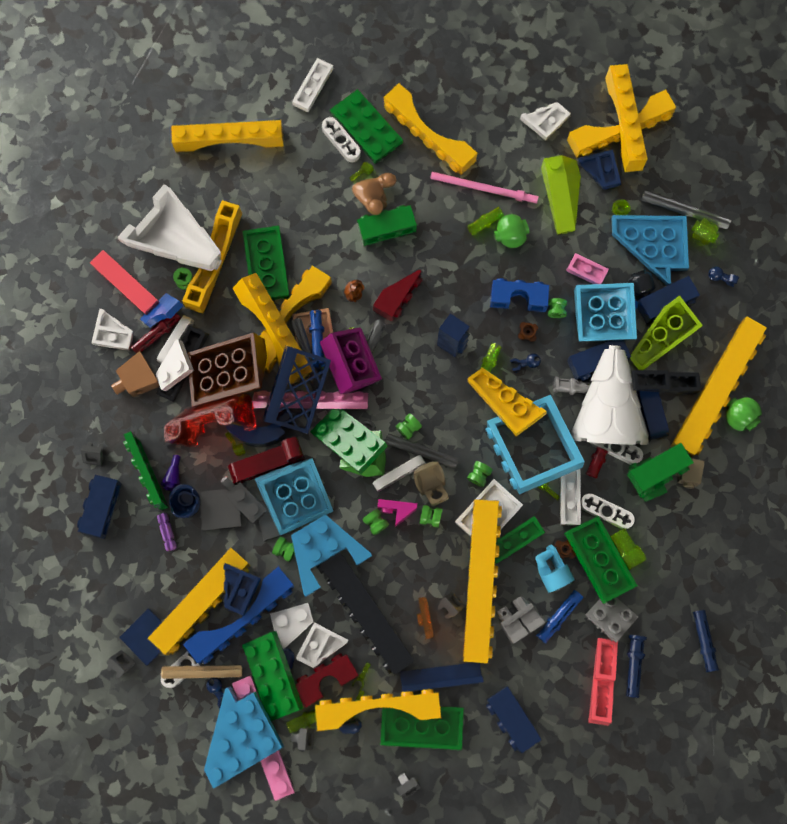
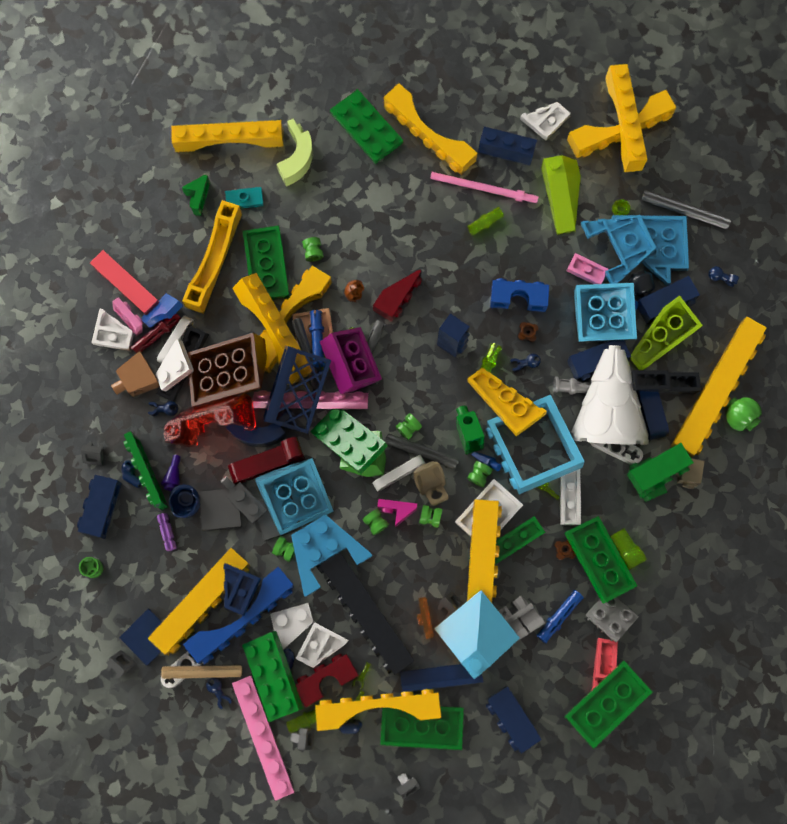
(87, 565): none -> bright green wheel
(124, 312): none -> bright pink plate
(128, 474): none -> dark blue arm
(168, 408): none -> dark blue arm
(173, 234): white cone -> none
(184, 282): bright green wheel -> none
(198, 190): none -> green slope
(238, 449): clear neon green hand -> none
(240, 737): dark azure wing -> none
(245, 197): none -> teal plate
(299, 163): none -> yellowish green arch
(312, 85): white plate -> none
(312, 248): none -> bright green wheel
(339, 131): white beam -> none
(365, 167): clear neon green hand -> none
(371, 192): medium nougat head -> none
(386, 225): green brick -> none
(469, 430): none -> green torso
(477, 634): none -> medium azure slope
(488, 460): none -> blue bar
(507, 145): none -> dark blue brick
(512, 231): bright green plant -> none
(557, 308): bright green wheel -> none
(559, 577): medium azure piece -> none
(597, 462): dark red pin -> none
(602, 169): dark blue wing -> none
(608, 704): none -> green plate
(622, 512): white beam -> none
(629, 240): none -> dark azure wing
(635, 655): dark blue pin -> none
(704, 635): dark blue pin -> none
(705, 231): clear neon green piece -> none

